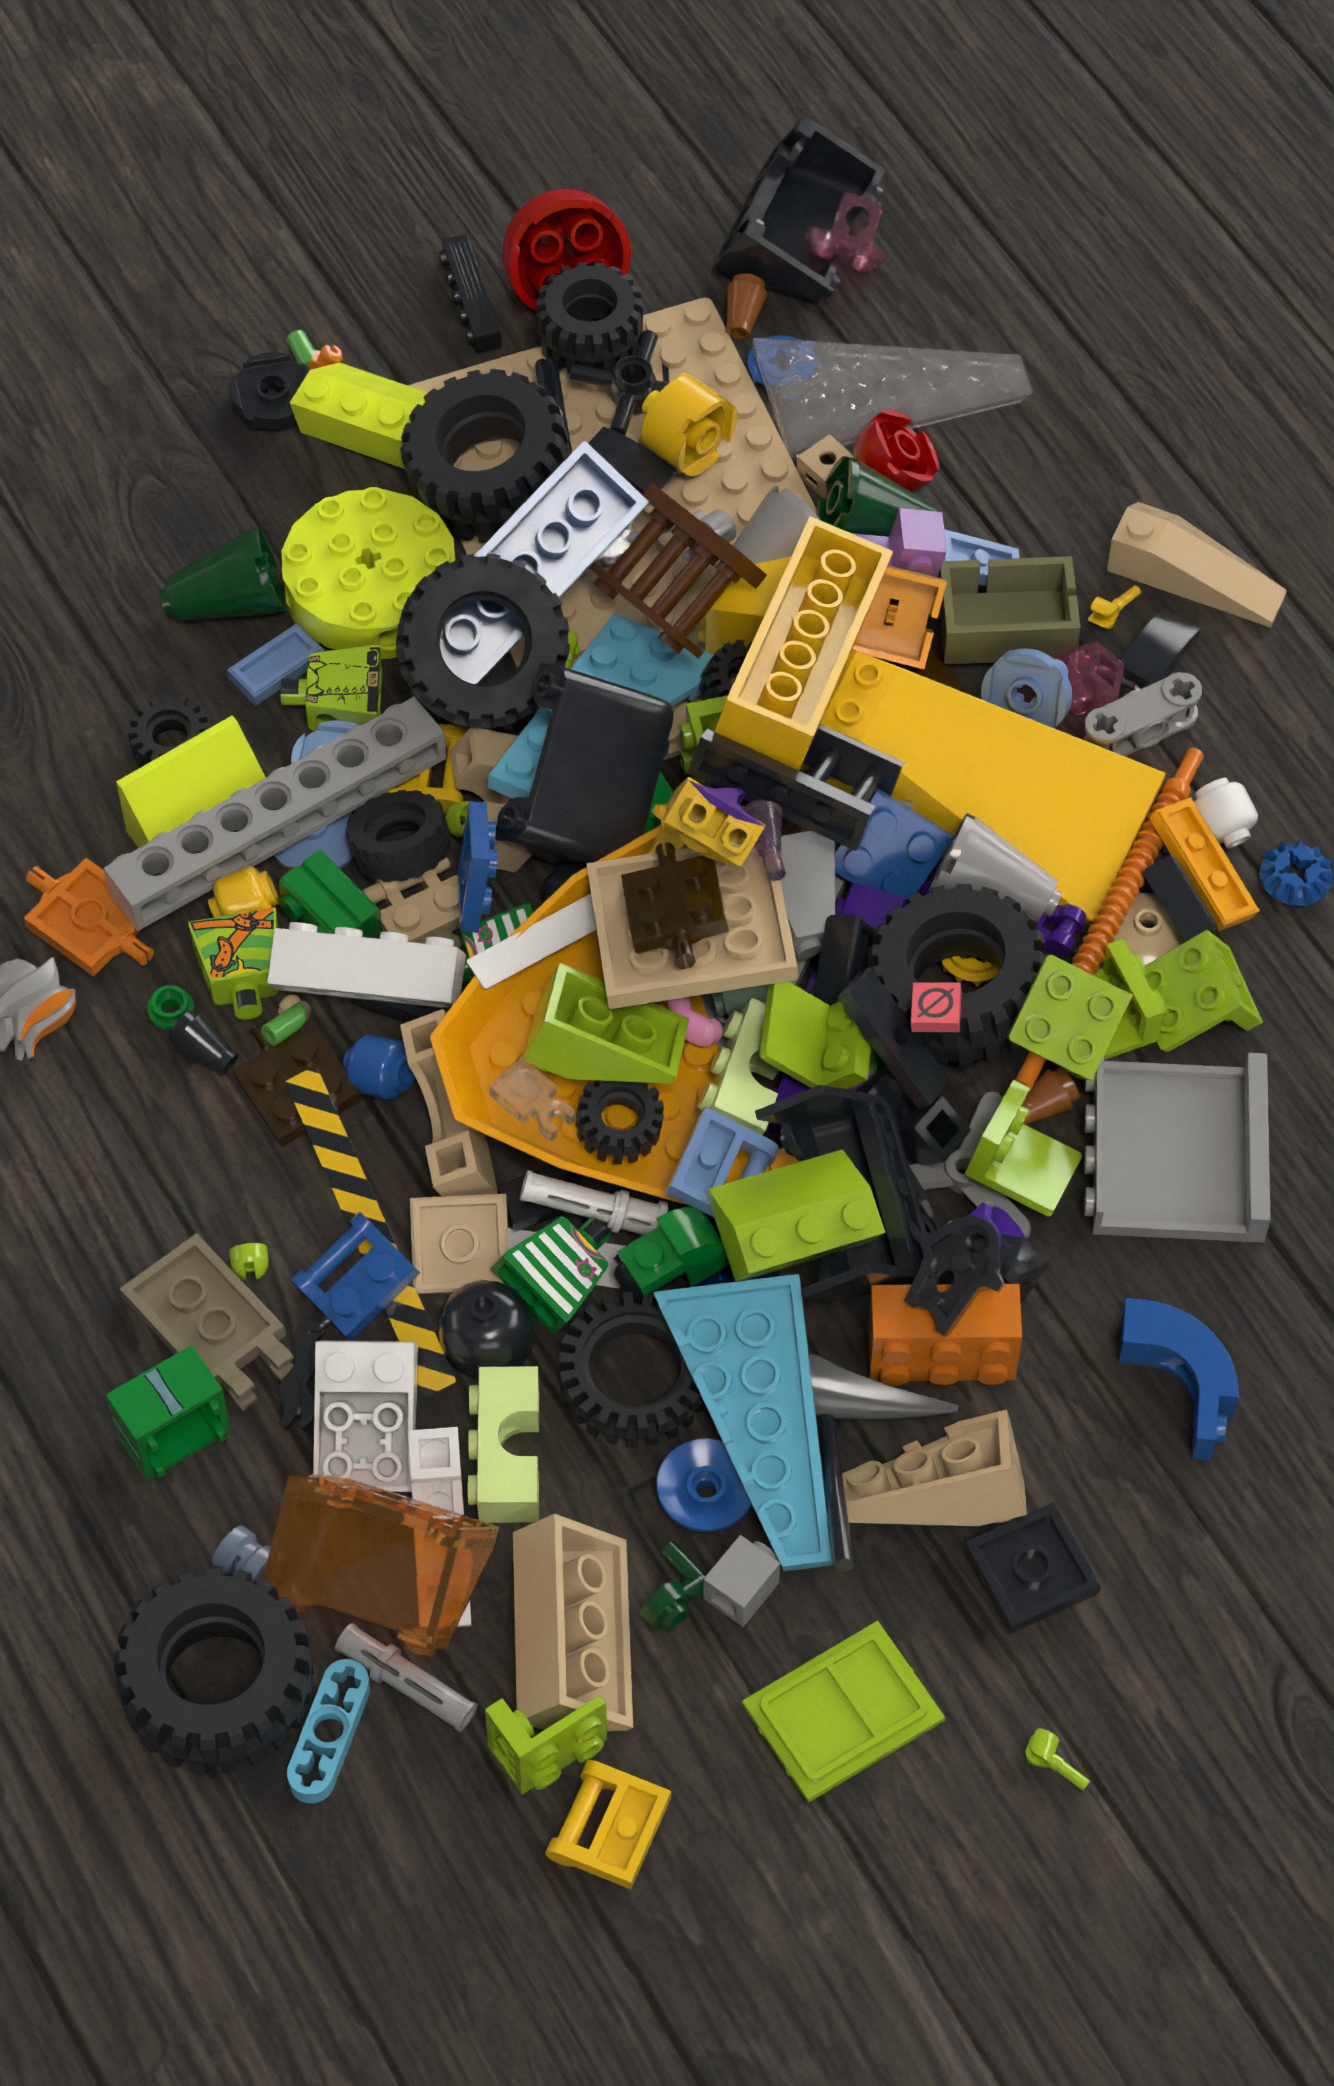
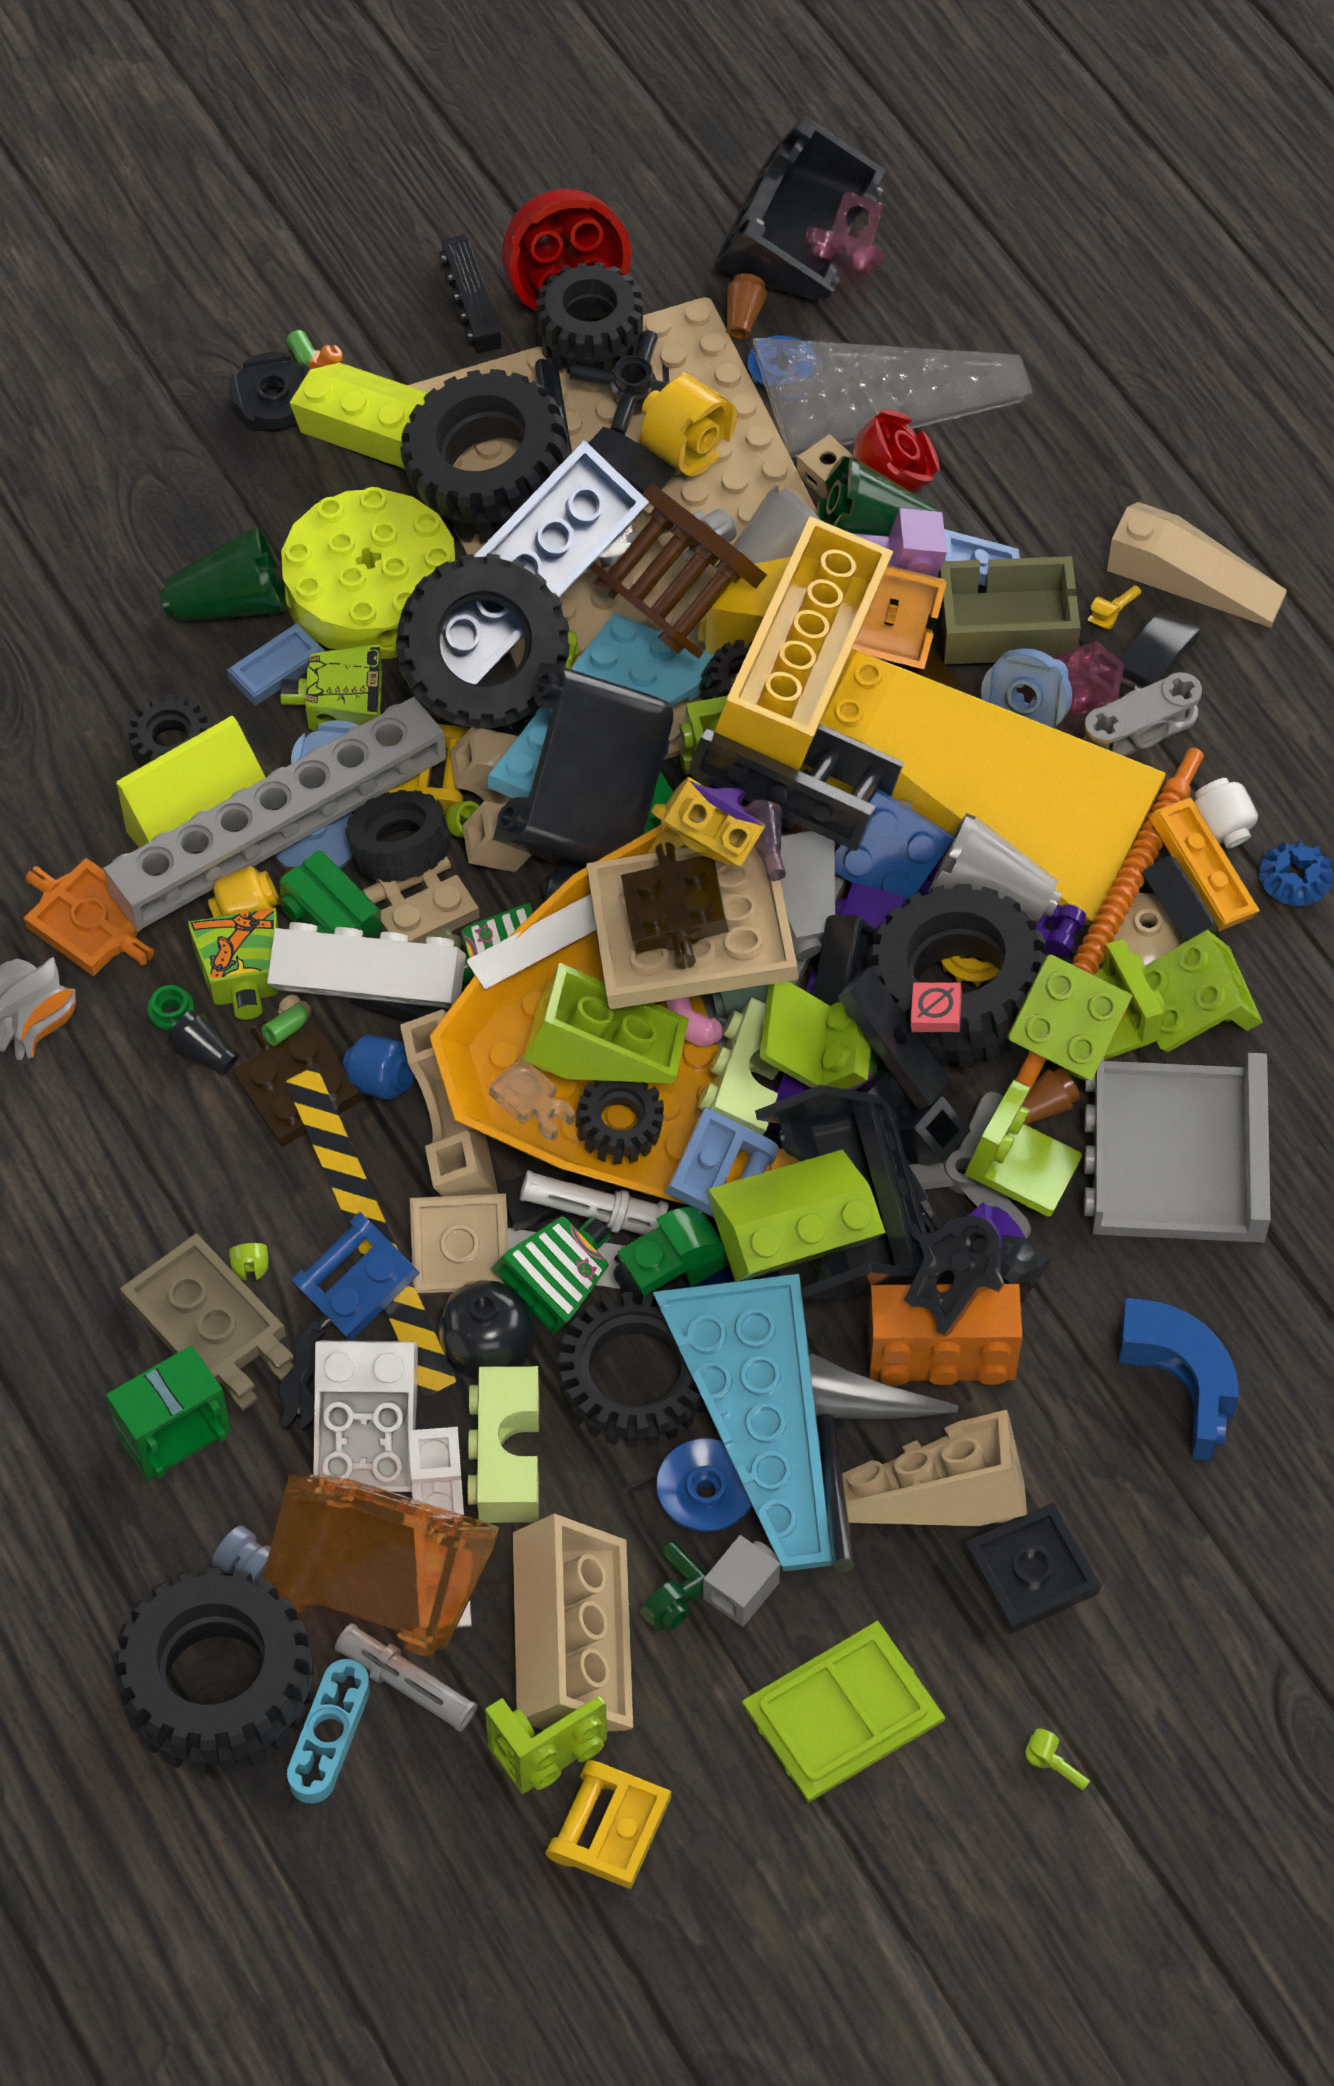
(476, 866): blue plate -> none

